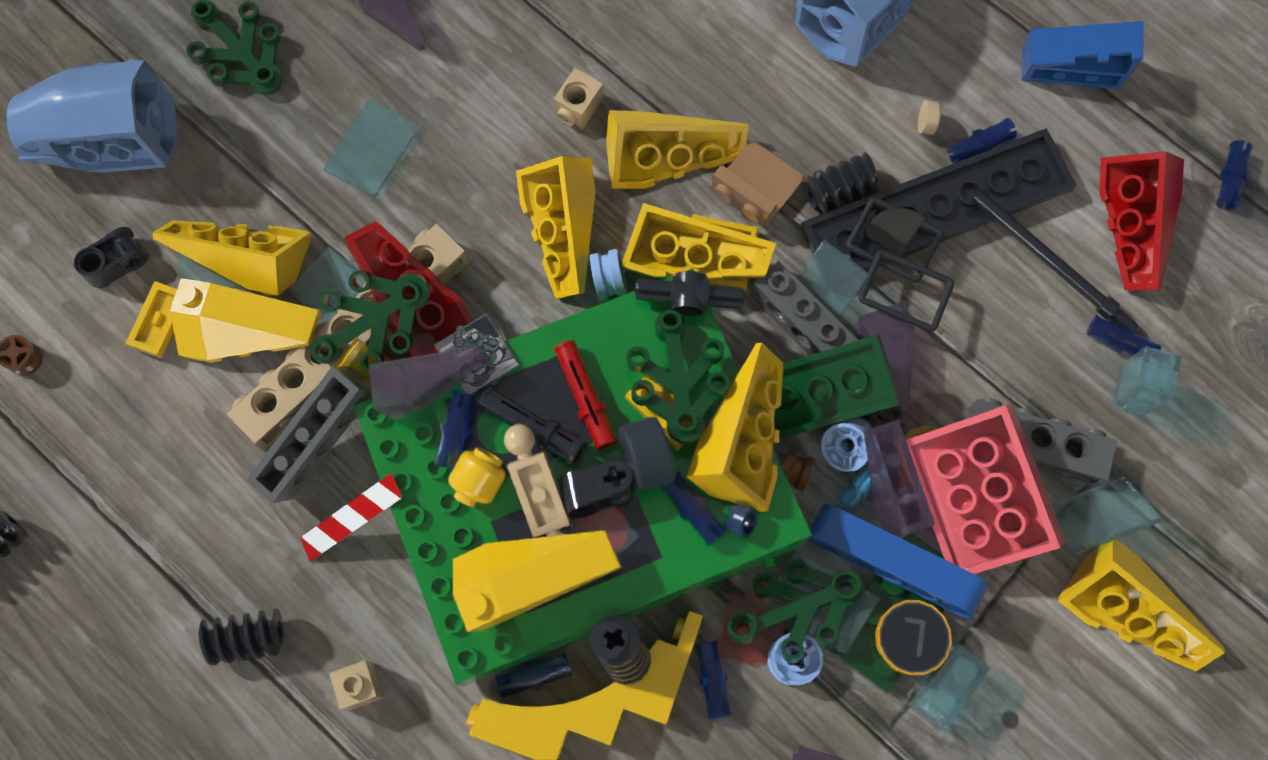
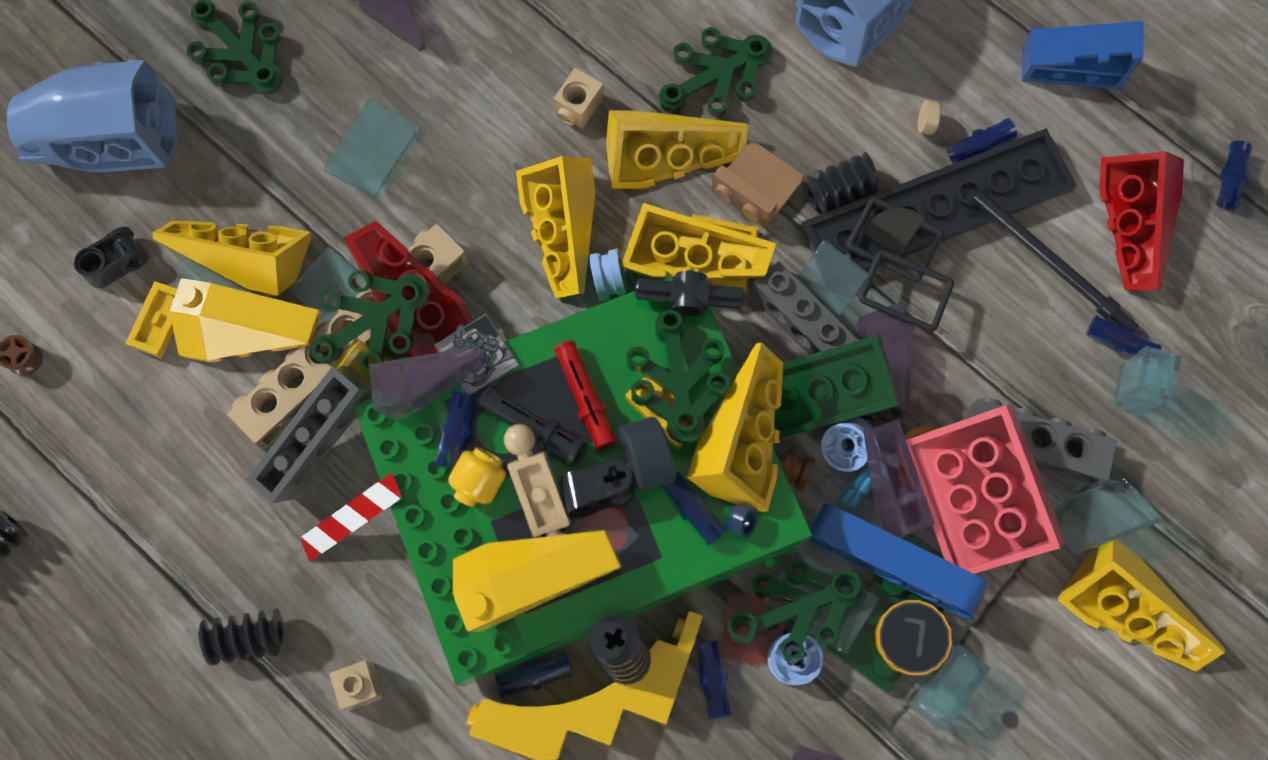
(717, 69): none -> dark green plant

